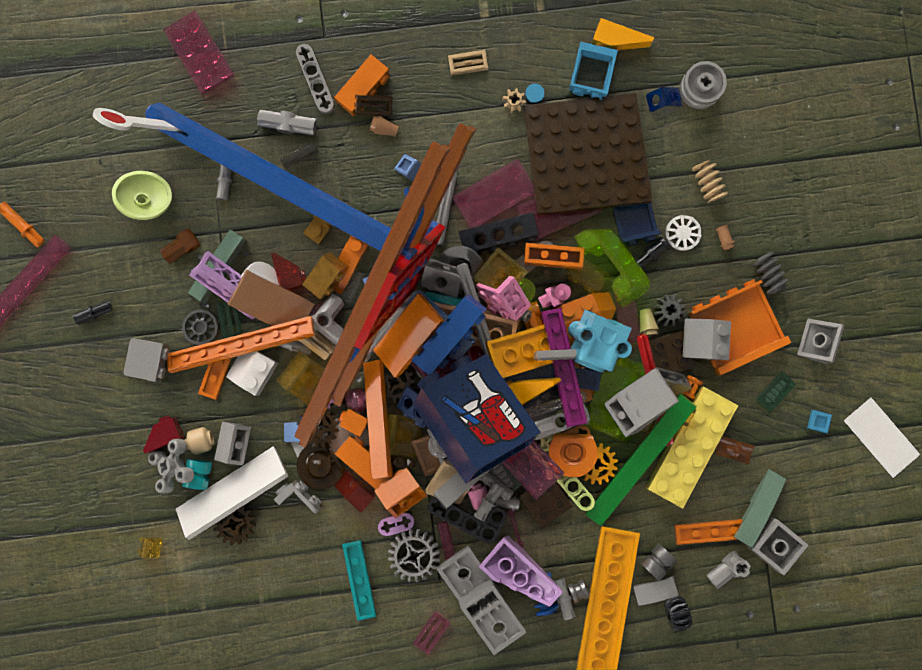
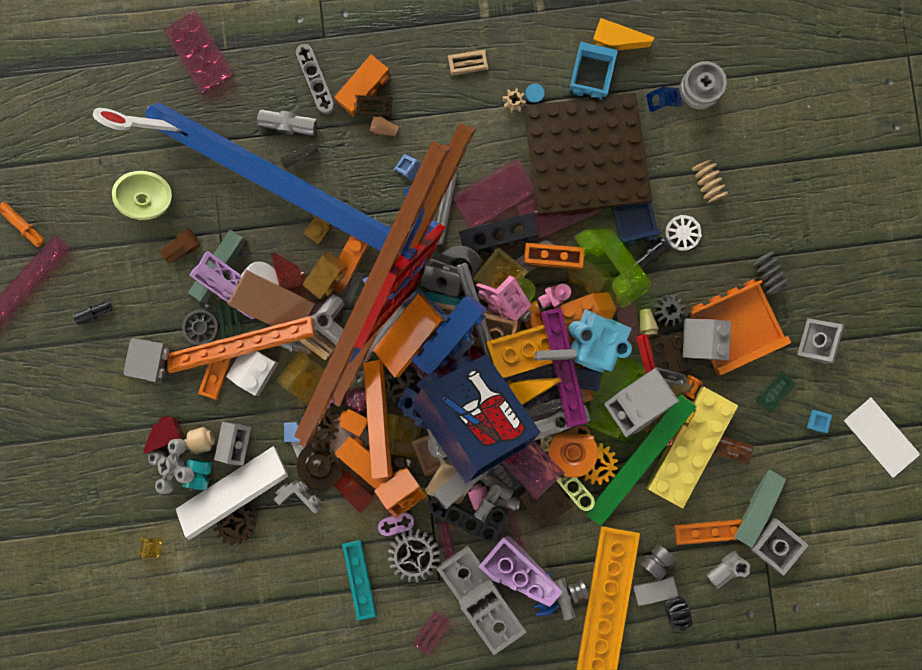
(223, 183): light grey pin -> none
(725, 237): medium nougat pin -> none

